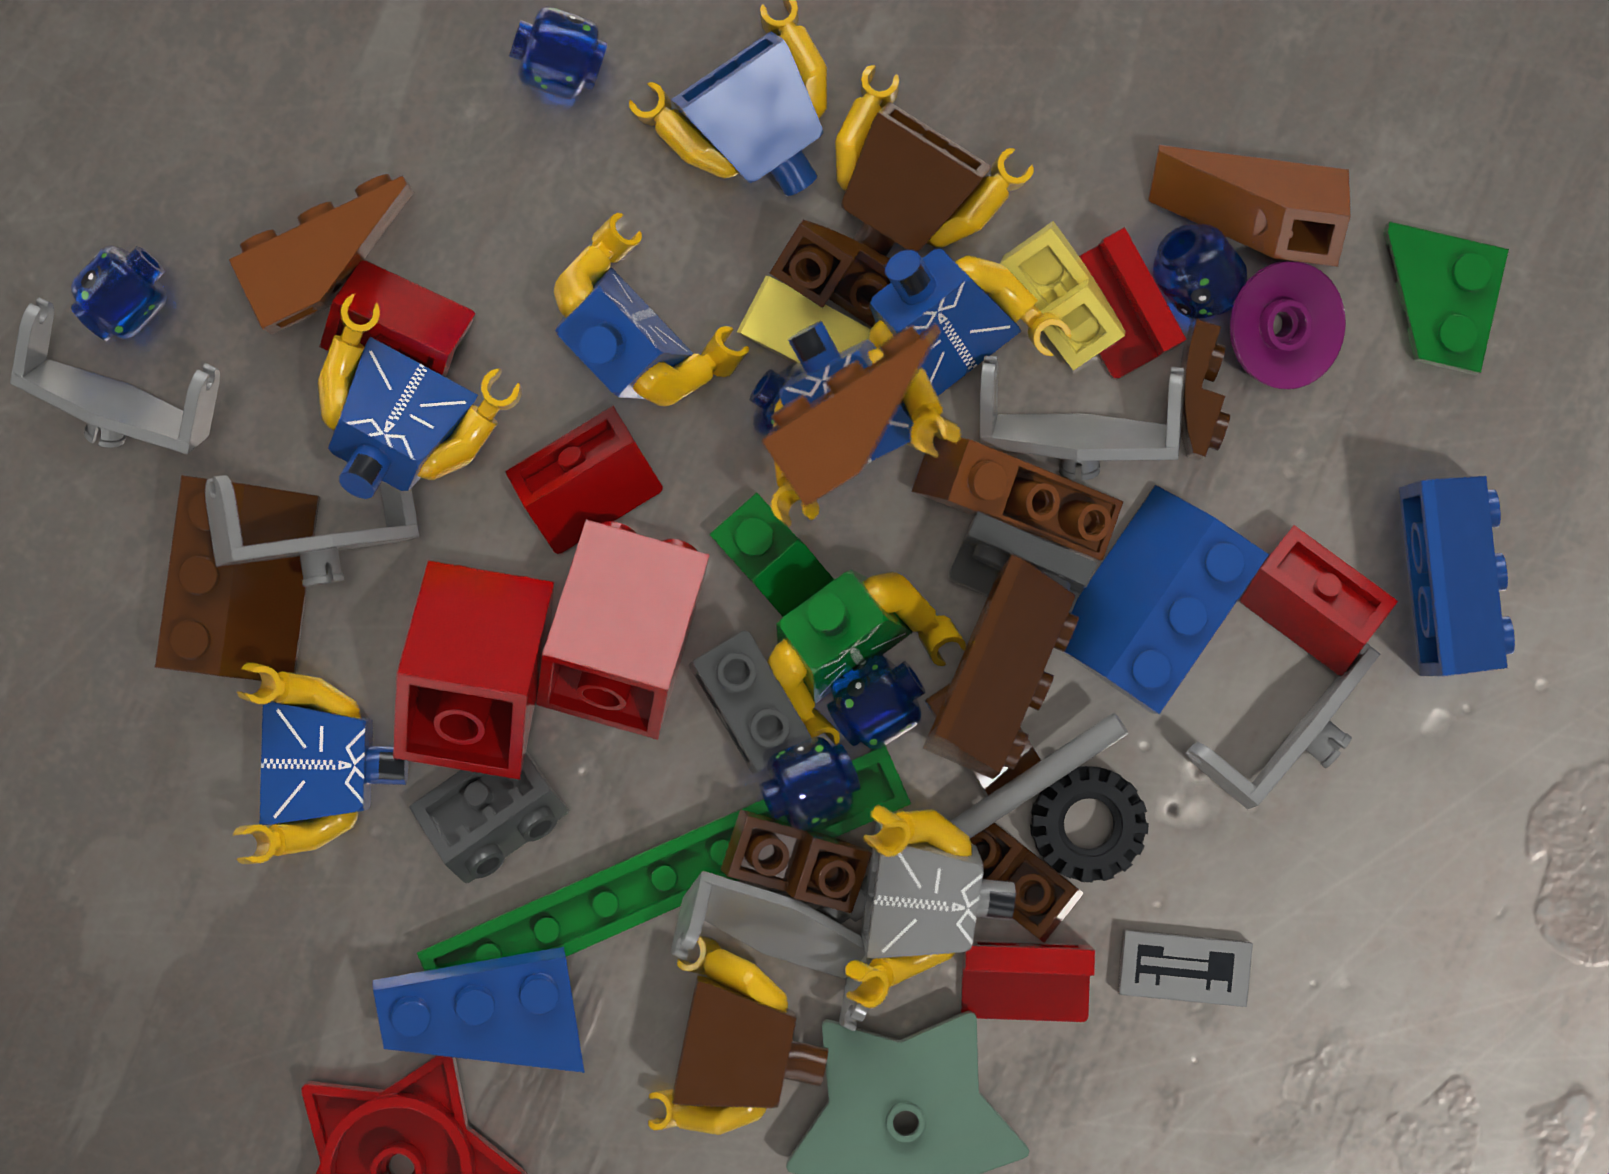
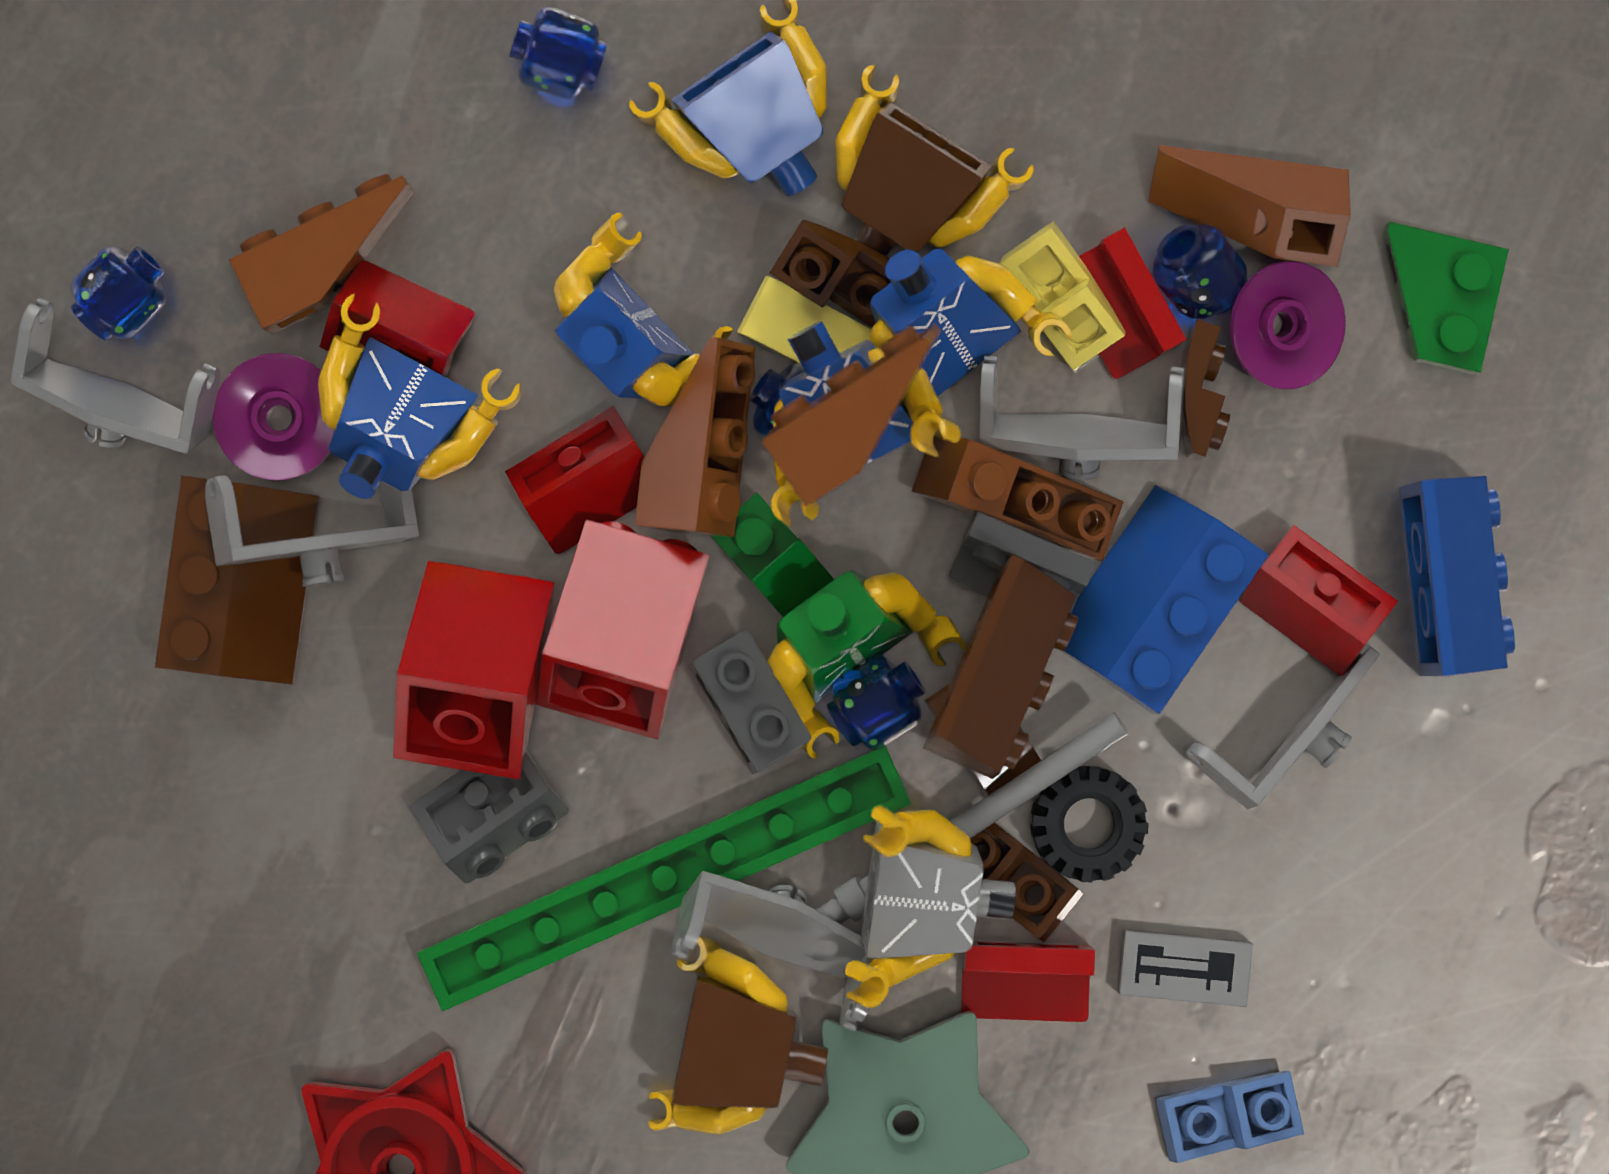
(244, 414): none -> magenta dish
(313, 764): torso -> none
(485, 1011): blue wing -> none
(697, 456): none -> dark orange slope
(796, 861): reddish brown slope -> none
(810, 783): clear blue head -> none
(1229, 1116): none -> medium blue slope

